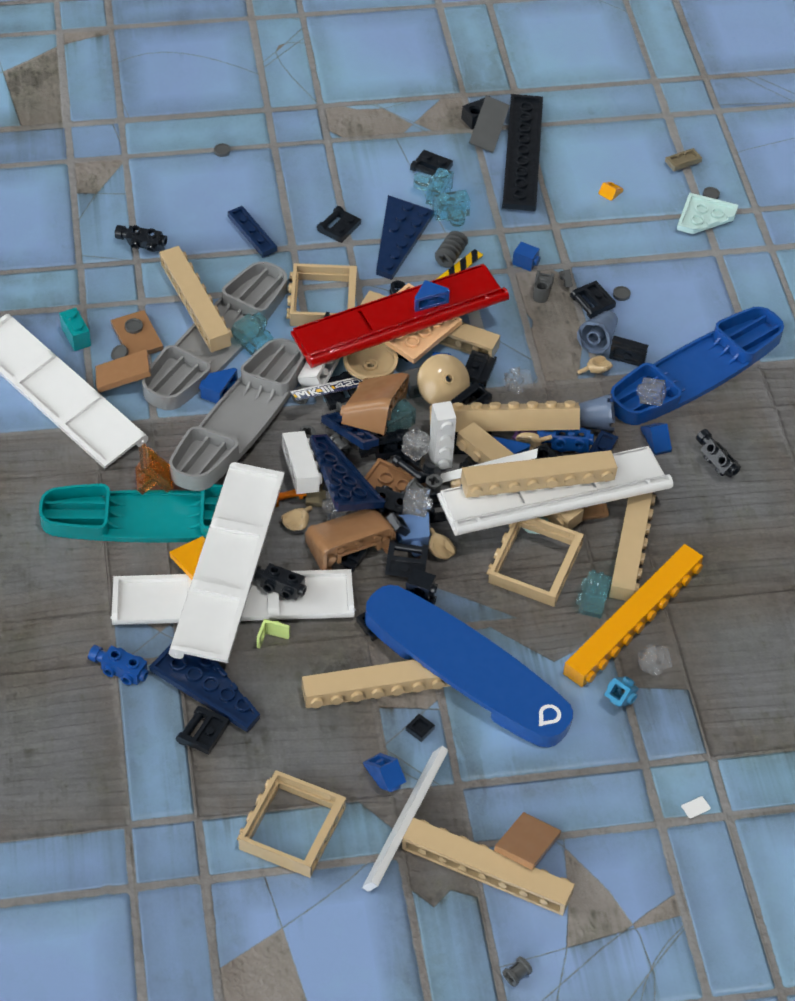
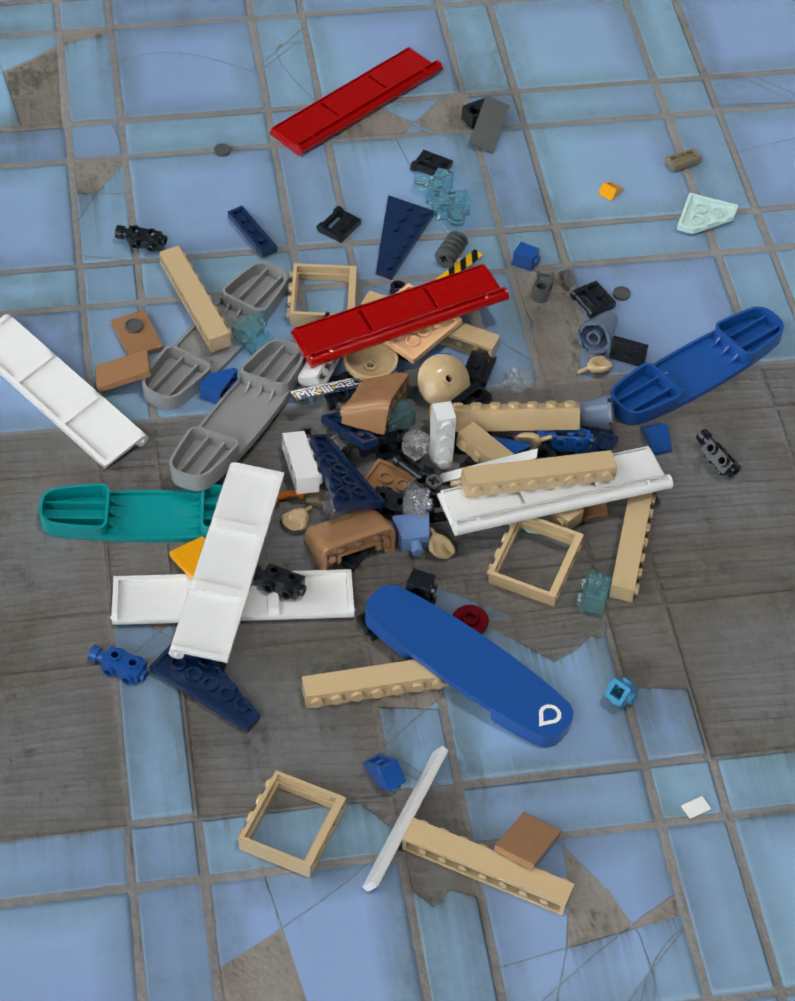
(75, 329): teal brick -> none
(119, 351): dark grey piece -> none
(152, 471): clear orange bracket -> none
(207, 734): black plate -> none
(272, 628): yellowish green bracket -> none
(354, 101): none -> red piece
(398, 524): black tile -> none
(403, 566): black plate -> none
(420, 727): black tile -> none
(430, 296): blue slope -> none
(473, 617): none -> dark red wheel
(517, 971): dark grey bush -> none
(523, 153): black plate -> none
(633, 616): light orange brick -> none
(652, 391): clear brick -> none
(654, 659): clear brick -> none
(711, 192): dark grey piece -> none

